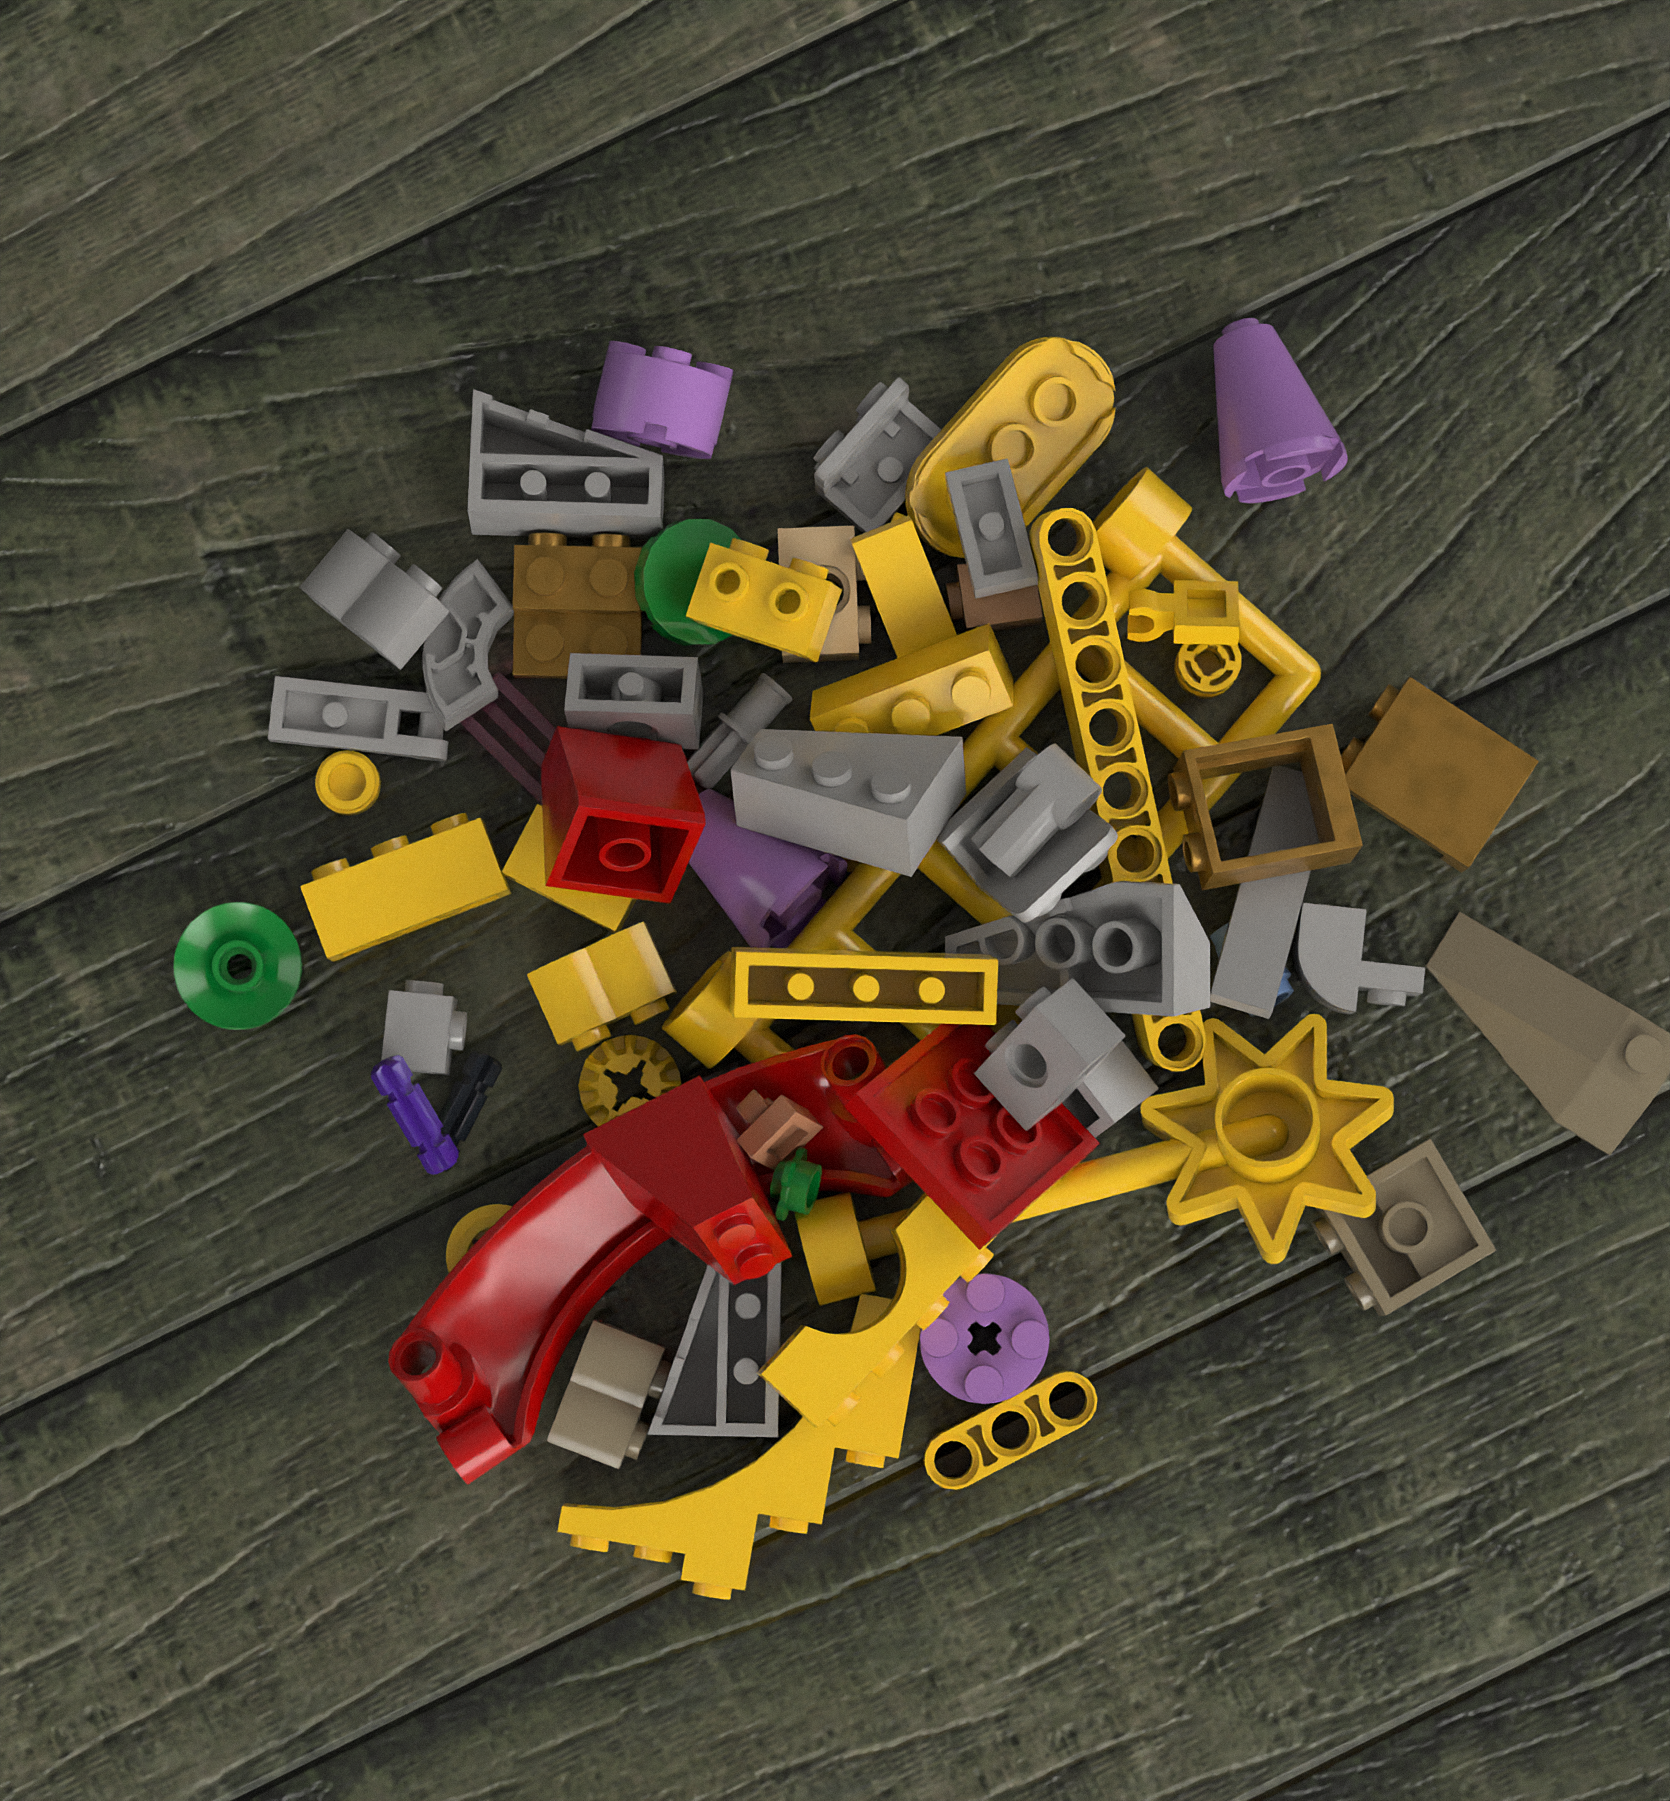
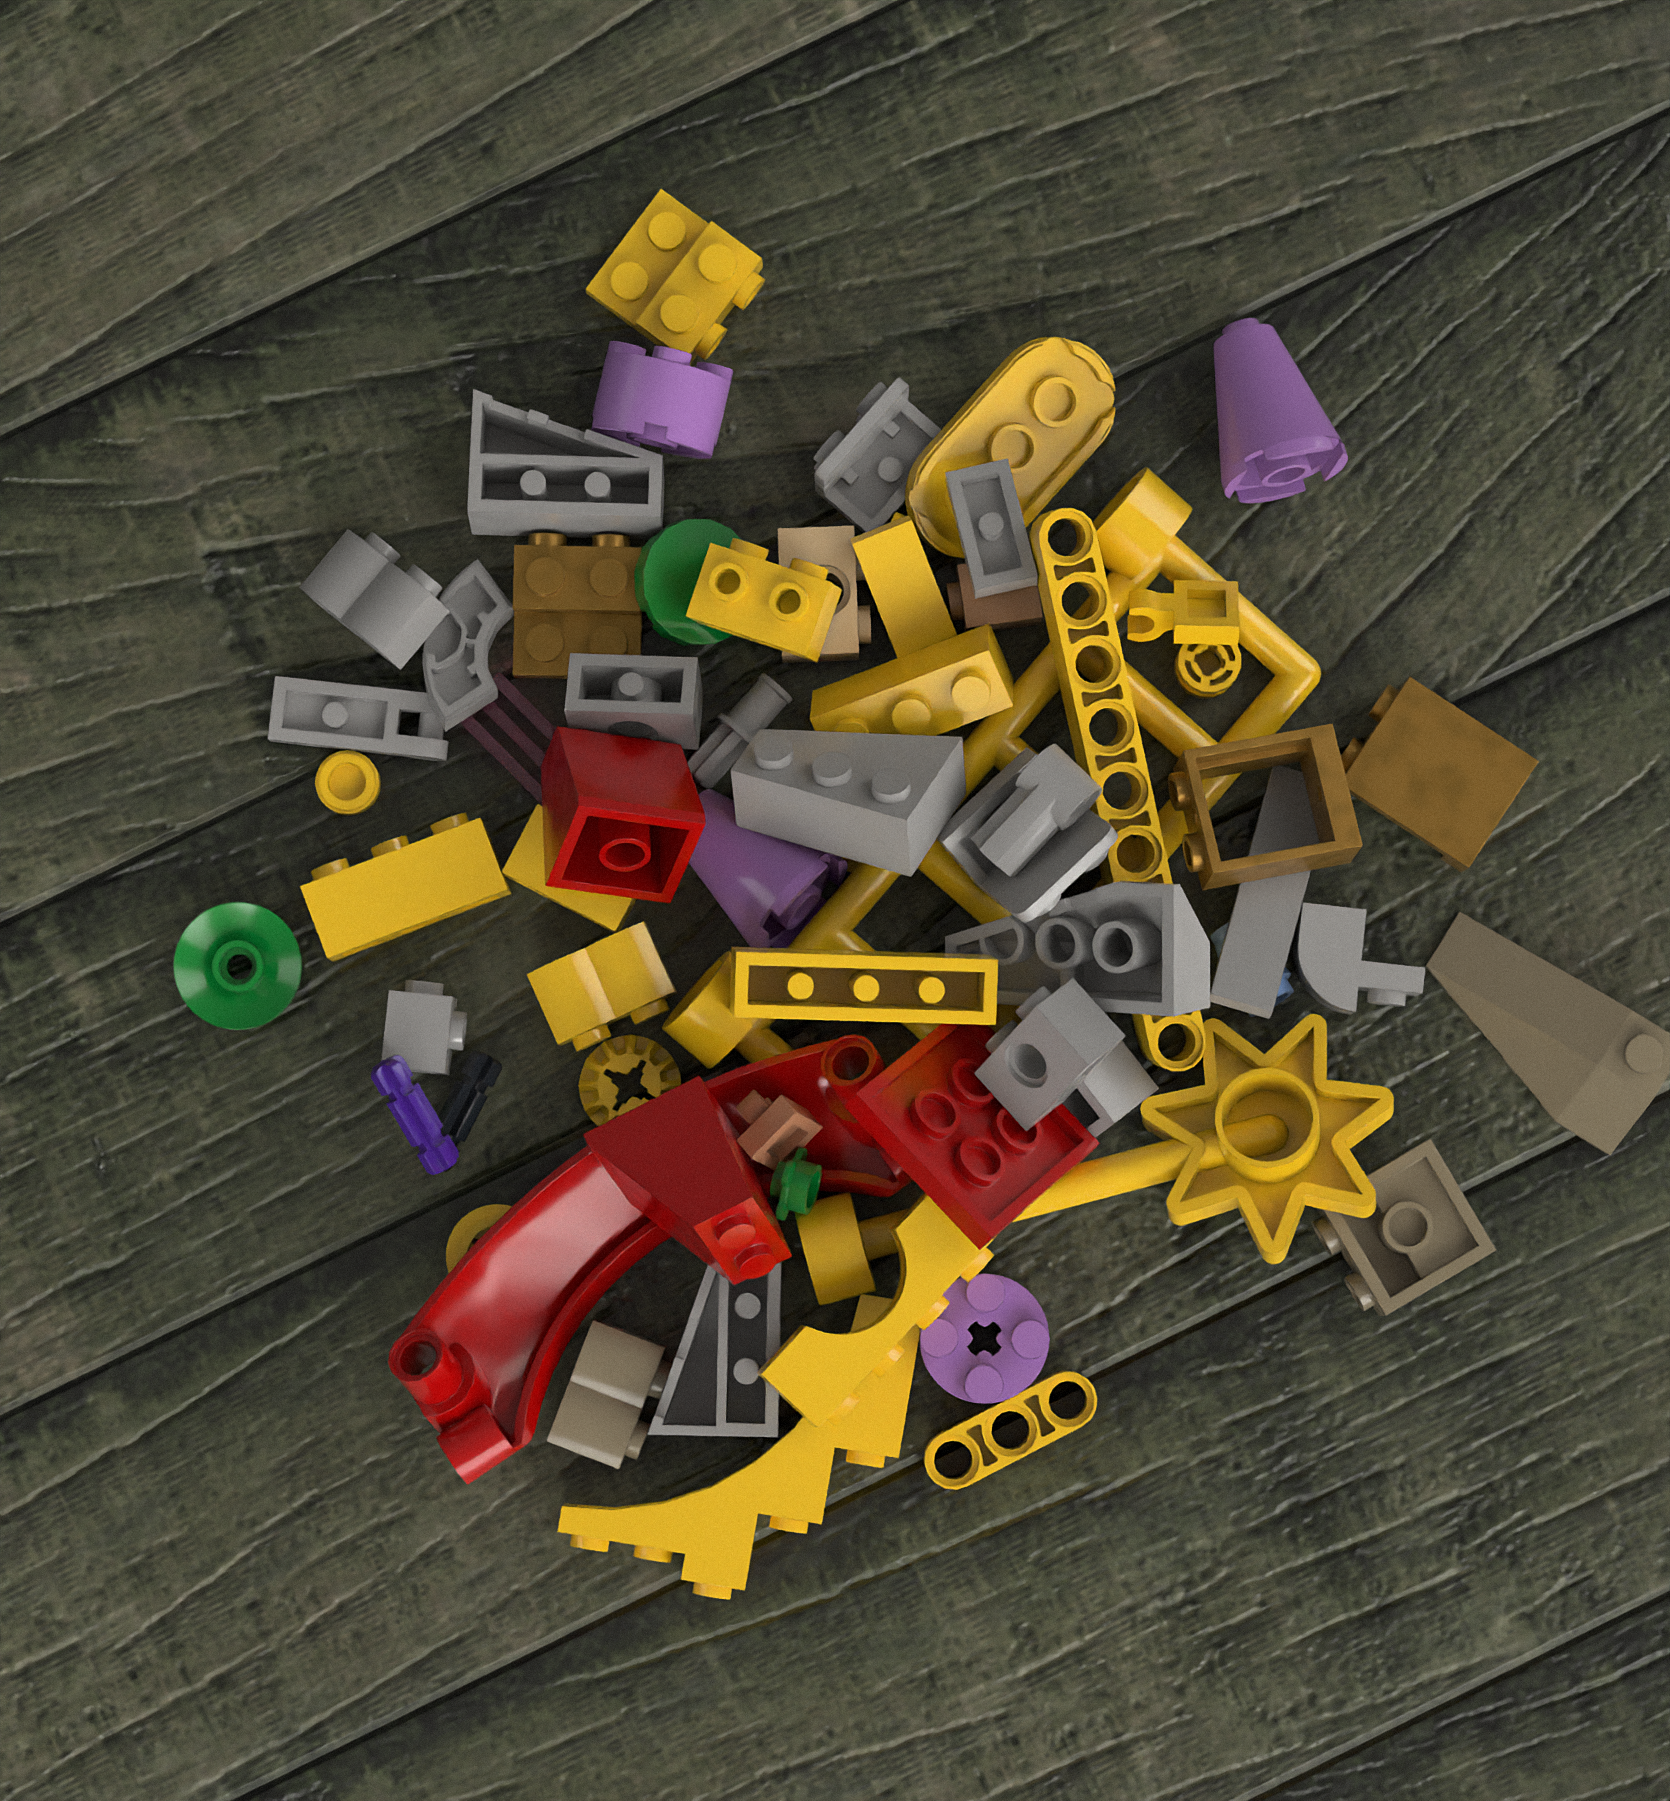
(677, 278): none -> yellow plate

